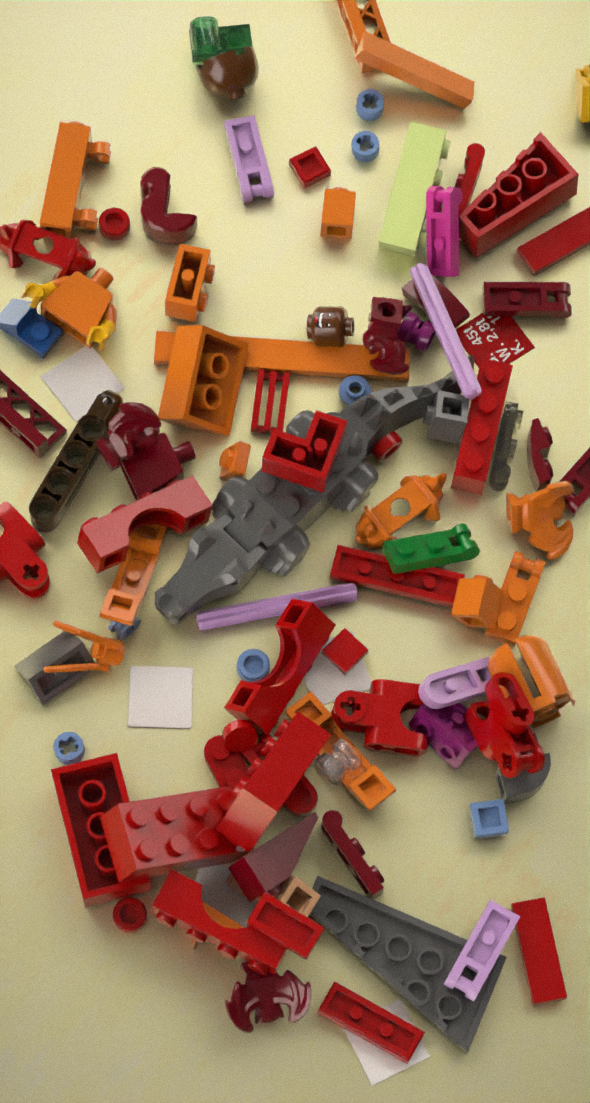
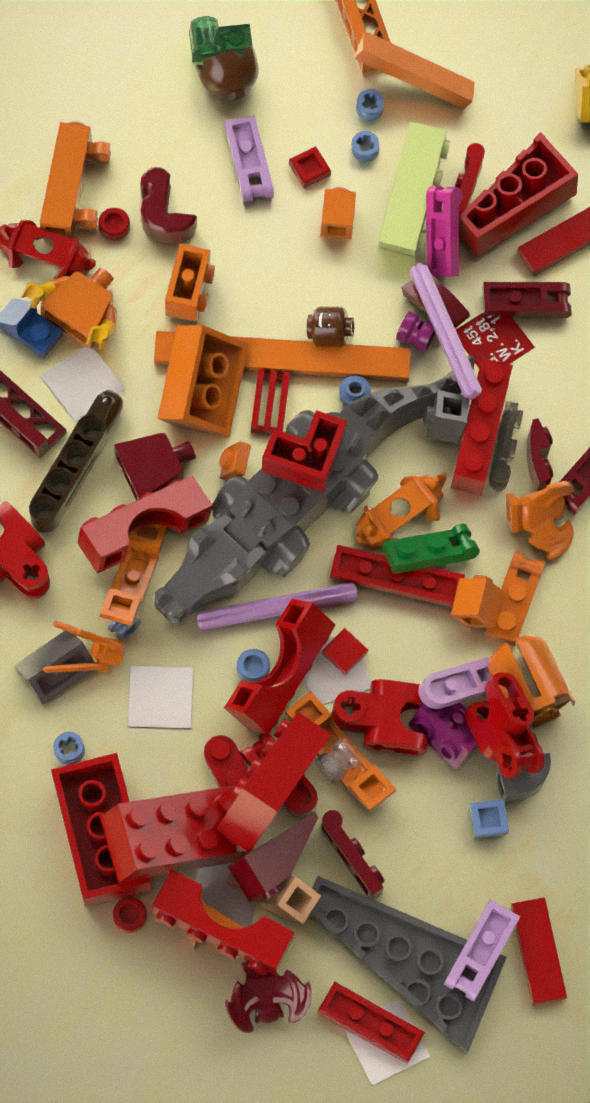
(130, 428): dark red animal -> none
(239, 735): red tile -> none
(285, 926): red tile -> none
(382, 335): dark red animal -> none
(387, 446): red tile -> none

